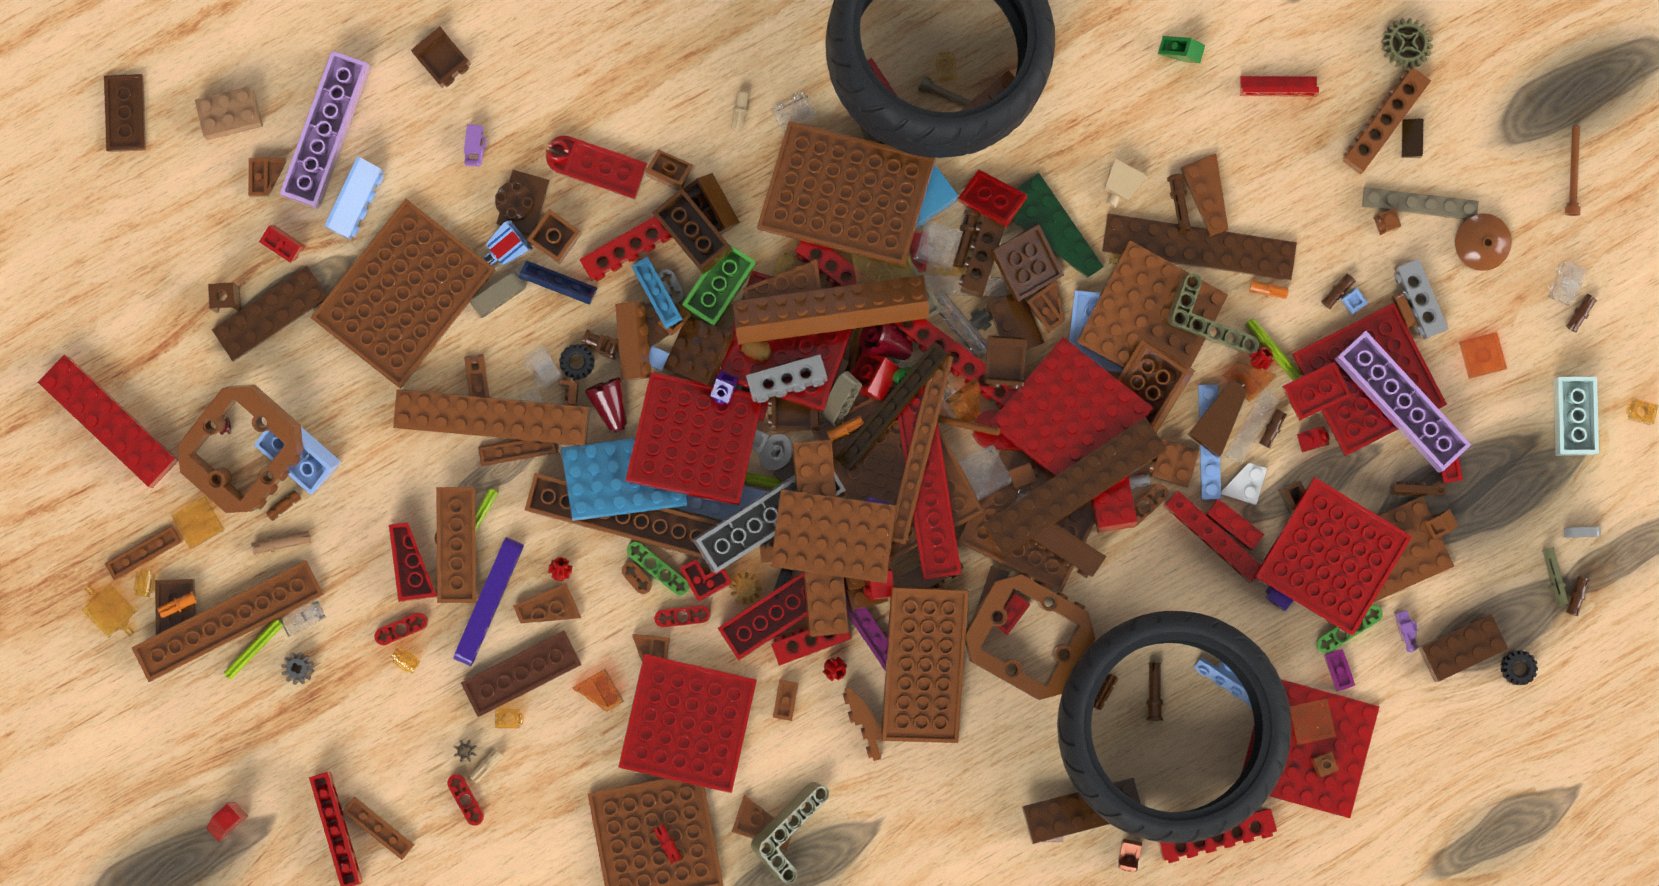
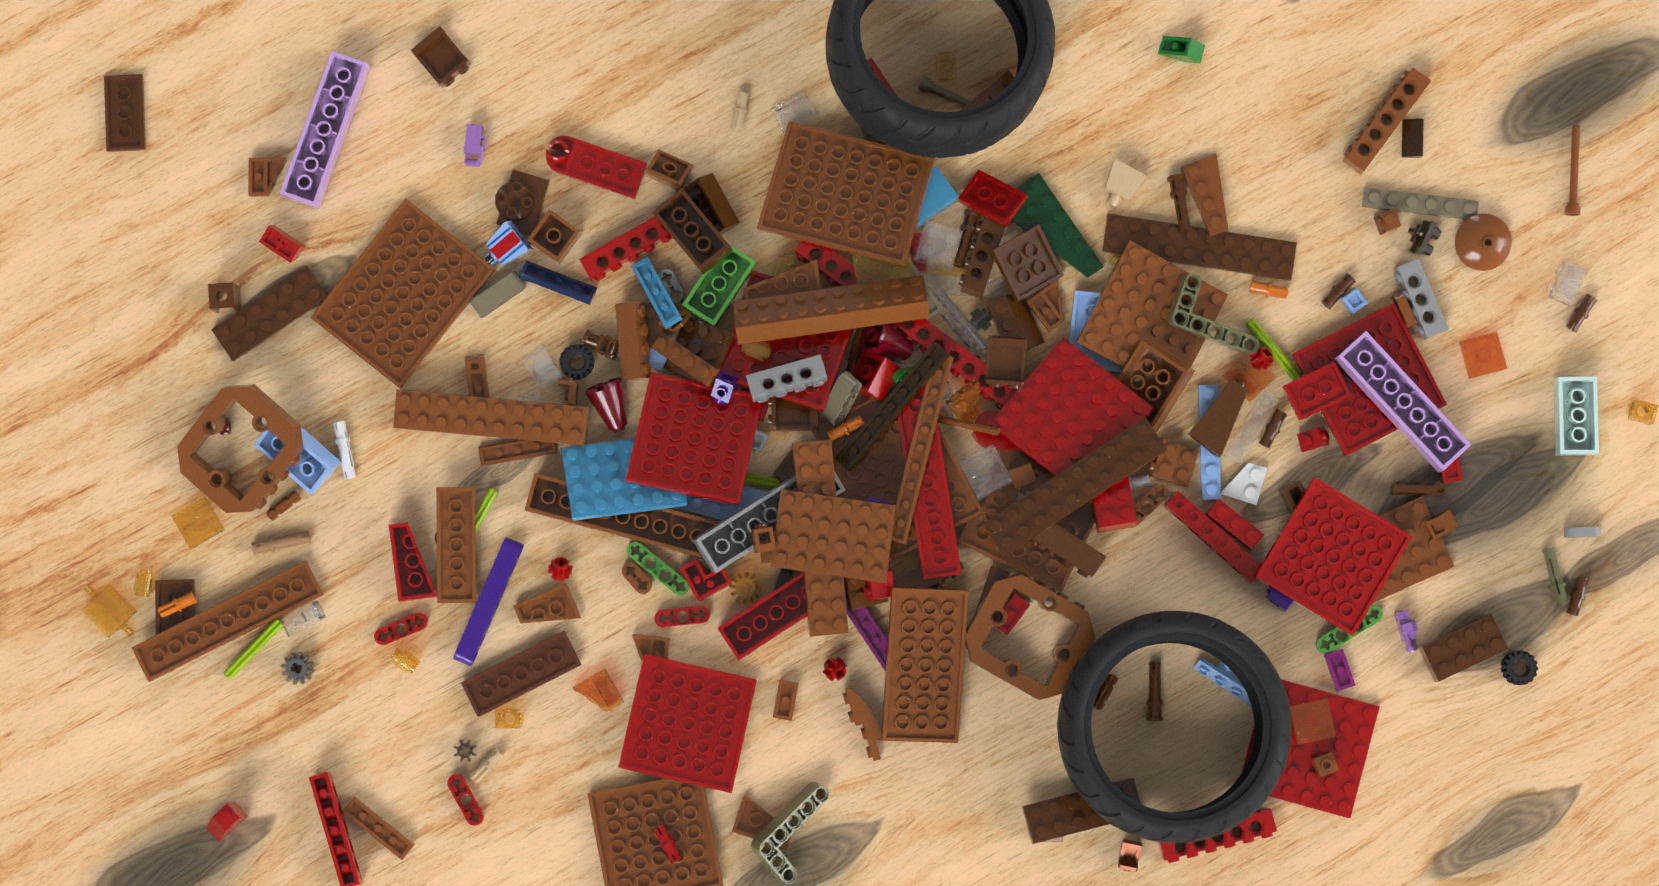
(108, 421): red brick -> none
(143, 552): dark orange tile -> none
(228, 113): medium nougat brick -> none
(344, 450): none -> white pin
(354, 198): light blue slope -> none
(685, 359): none -> dark orange plate
(769, 542): none -> dark orange brick
(776, 452): light grey dish -> none
(784, 656): red brick -> none
(1279, 86): red fence -> none
(1412, 48): olive gear -> none
(1421, 237): none -> dark brown hips

